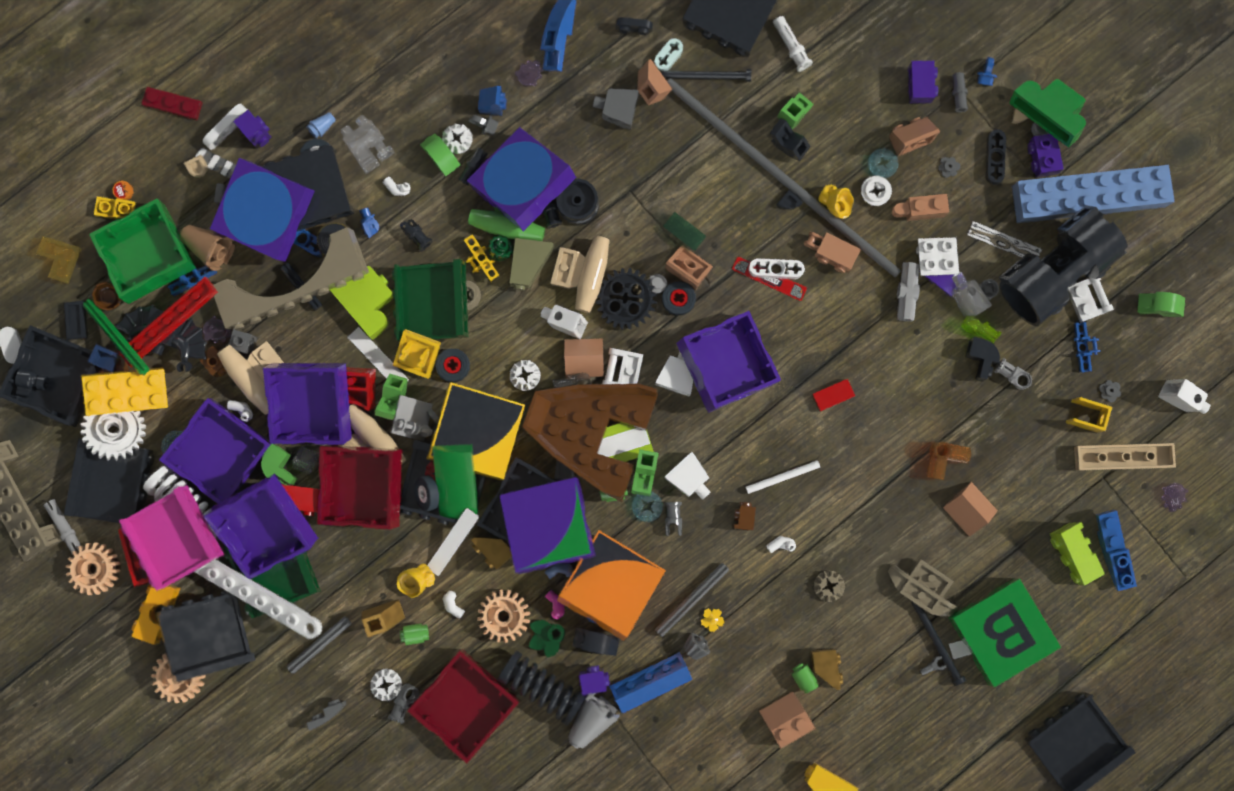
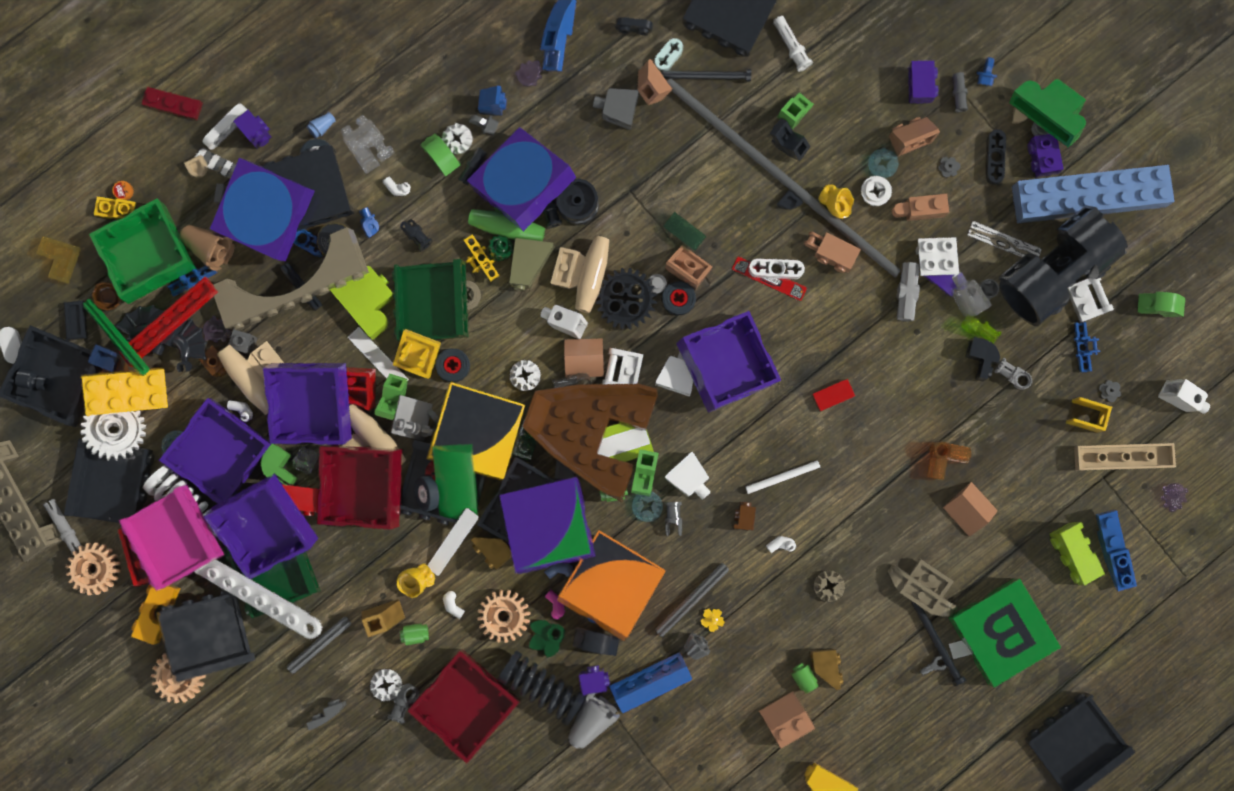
(524, 446): none -> slope

